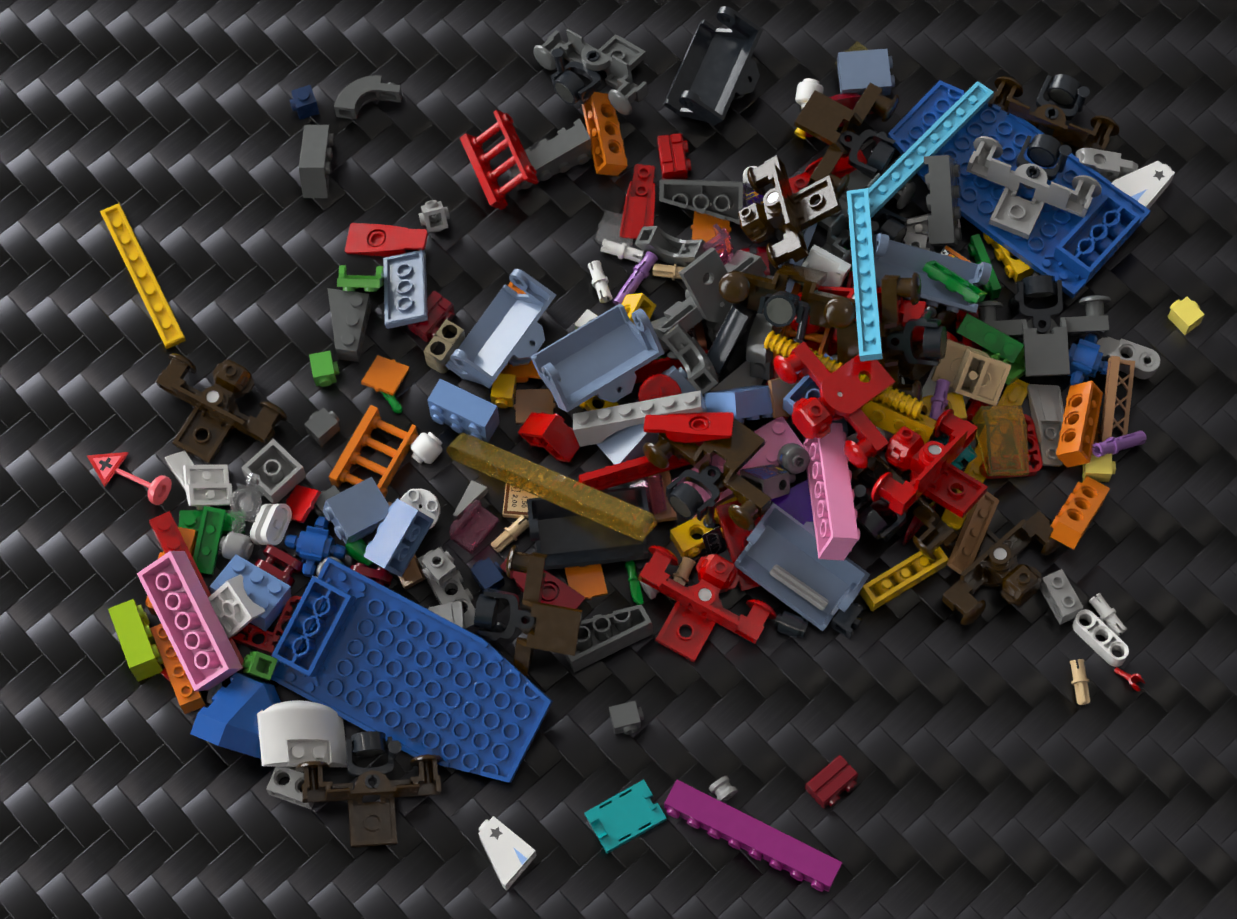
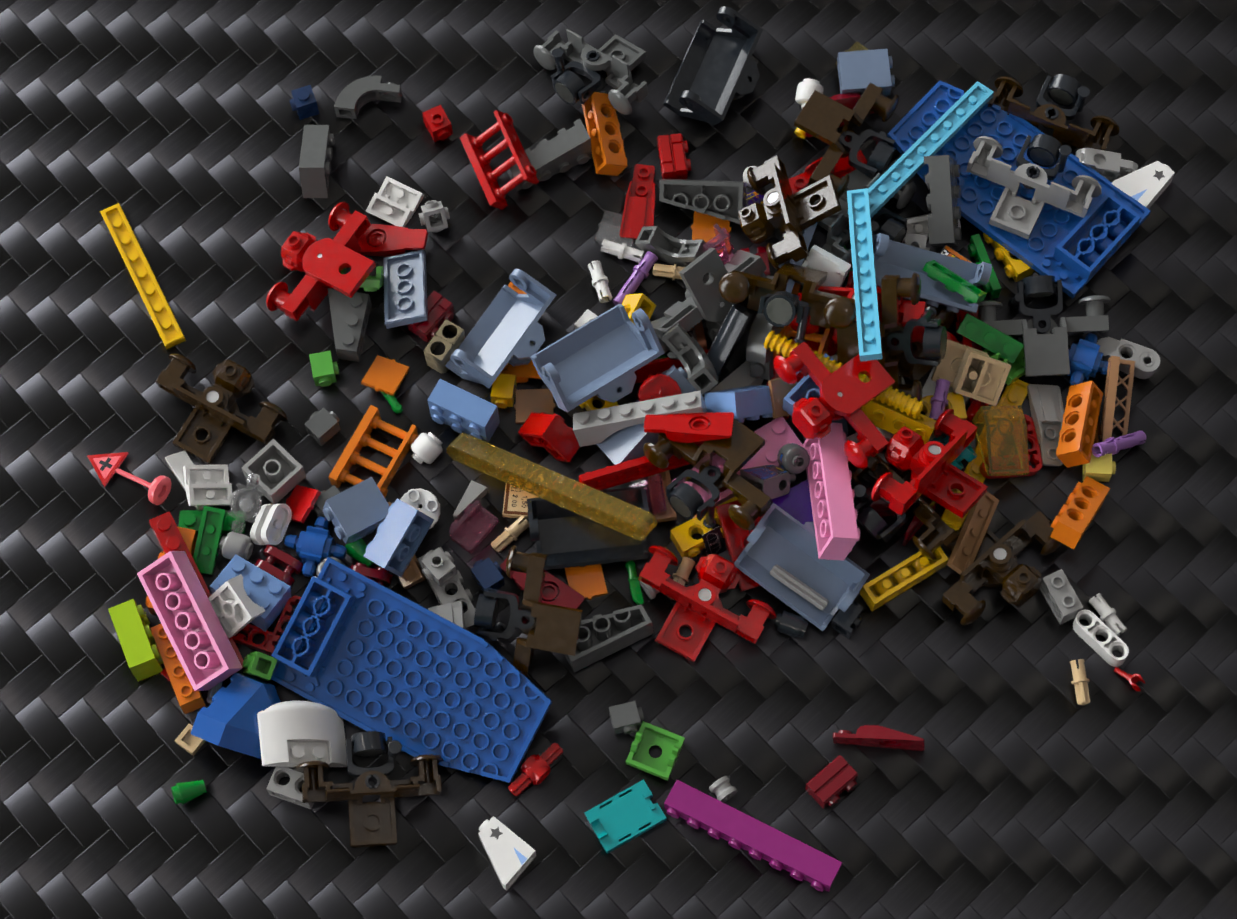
(187, 791): none -> green cone
(189, 742): none -> tan tile
(323, 264): none -> red piece
(395, 202): none -> white slope
(437, 123): none -> red brick
(535, 769): none -> red axle
(654, 736): none -> bright green piece
(879, 737): none -> dark red piece
(1185, 315): light yellow brick -> none

